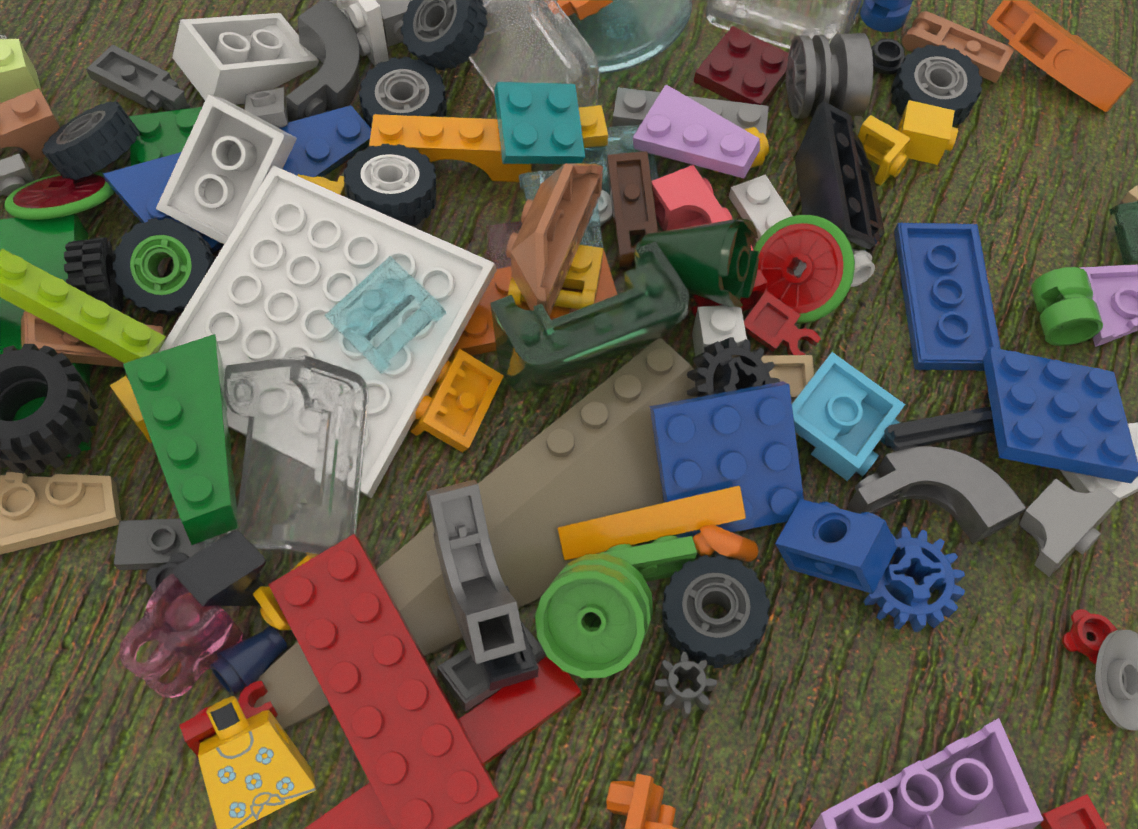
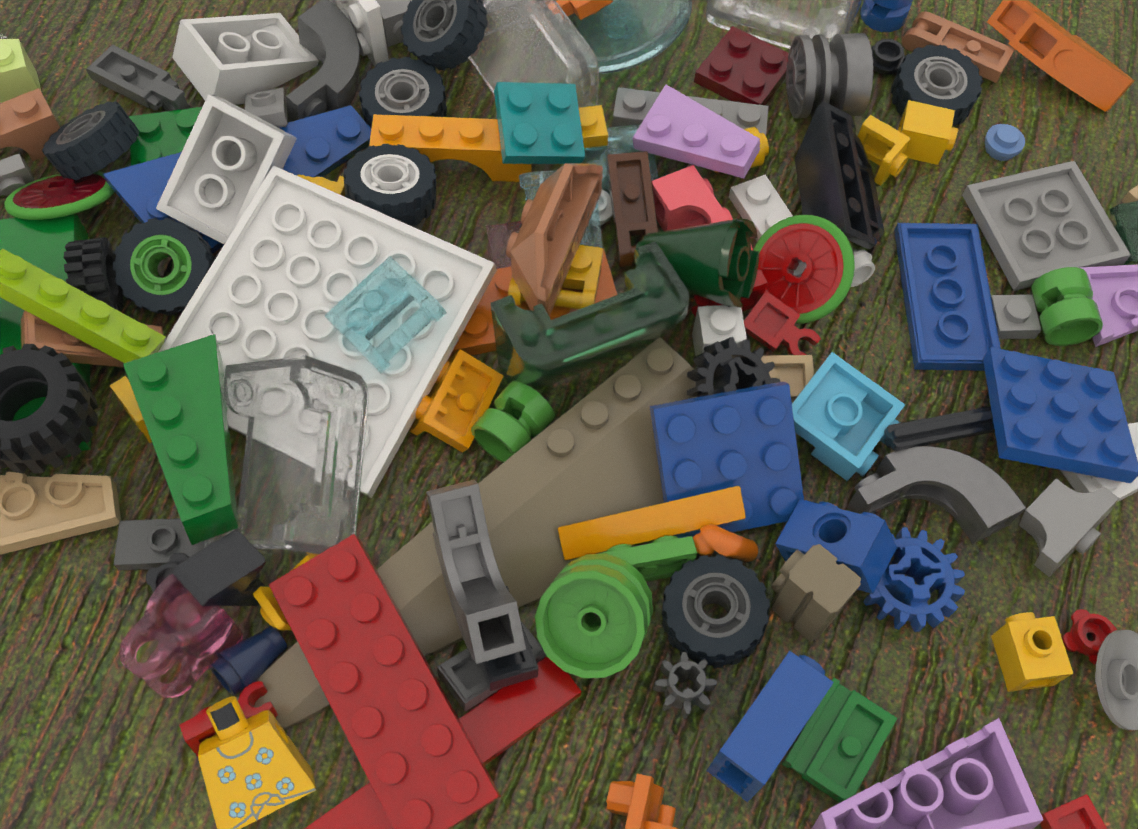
(518, 417): none -> bright green wheel
(770, 725): none -> blue brick
(813, 590): none -> dark tan brick
(840, 742): none -> green plate
(1004, 142): none -> medium blue plate
(1016, 316): none -> light grey plate
(1031, 652): none -> yellow brick
(1044, 223): none -> light grey plate

